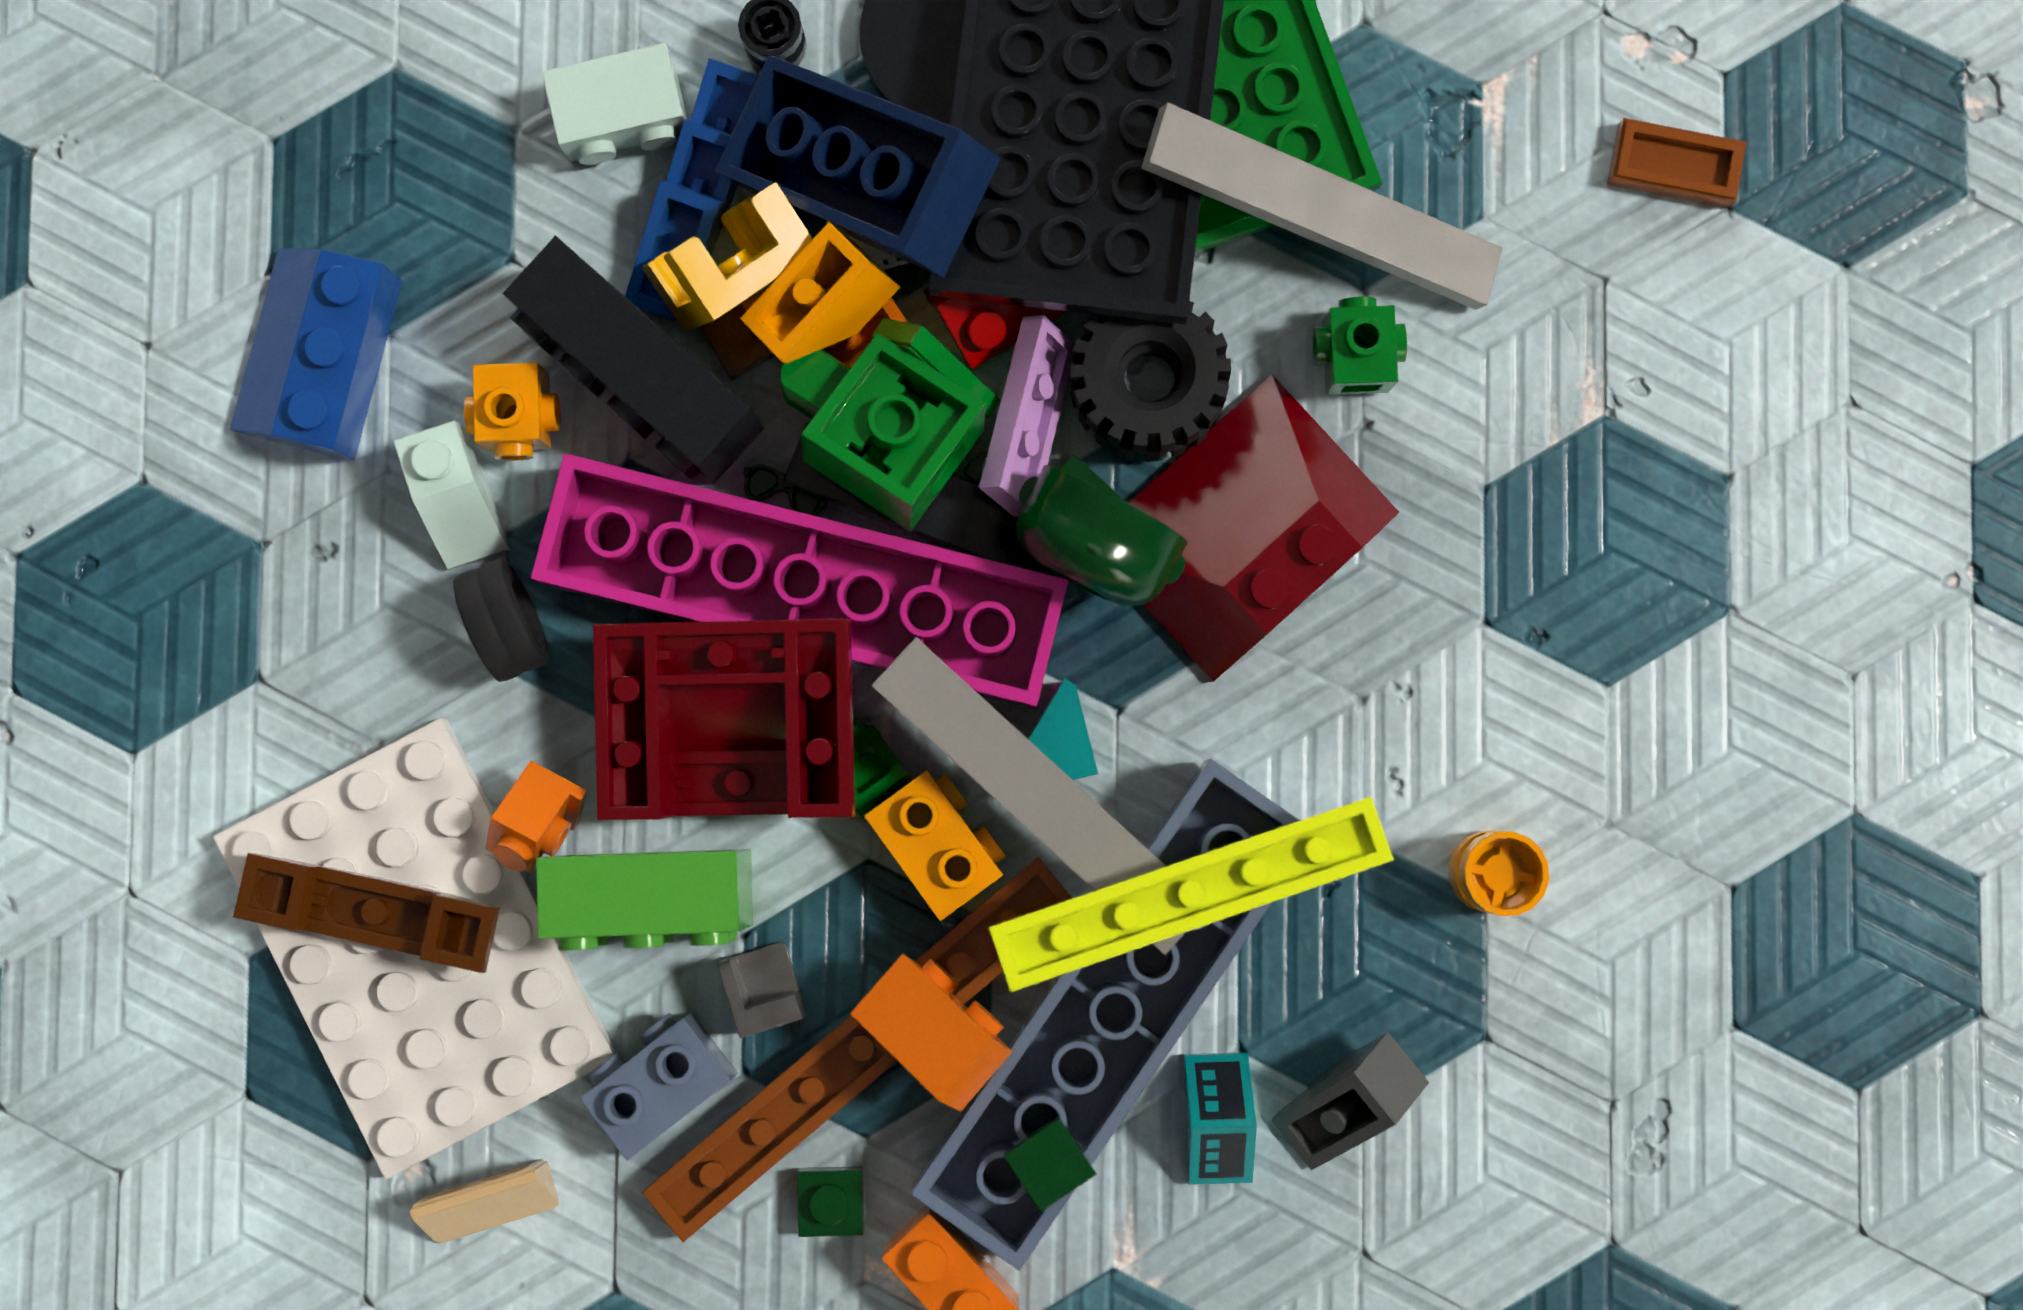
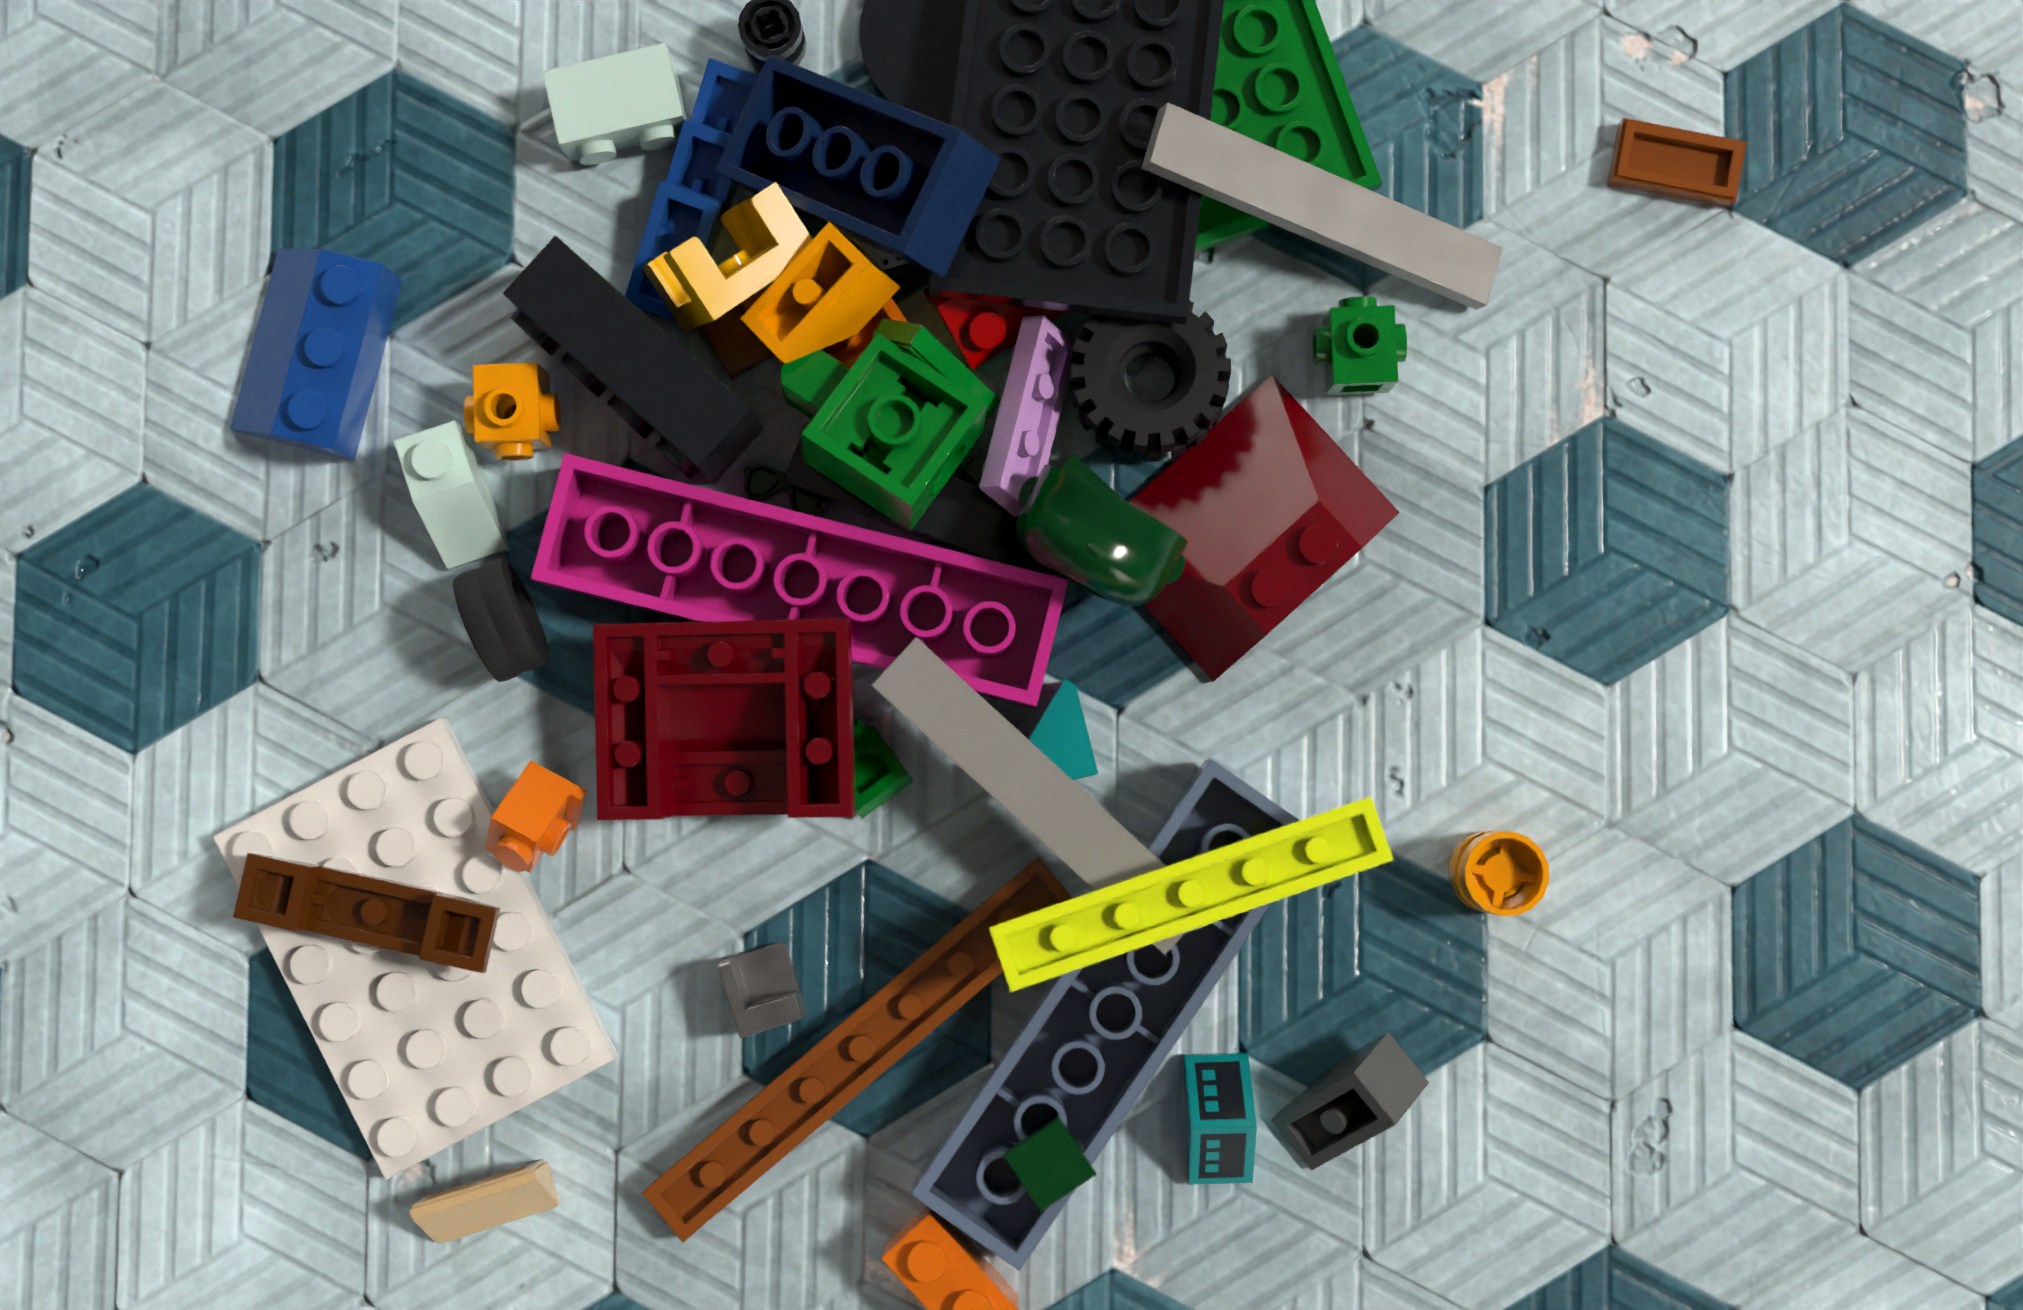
(644, 897): bright green brick -> none
(658, 1085): sand blue brick -> none
(830, 1201): dark green plate -> none
(932, 1031): orange brick -> none
(936, 843): light orange brick -> none

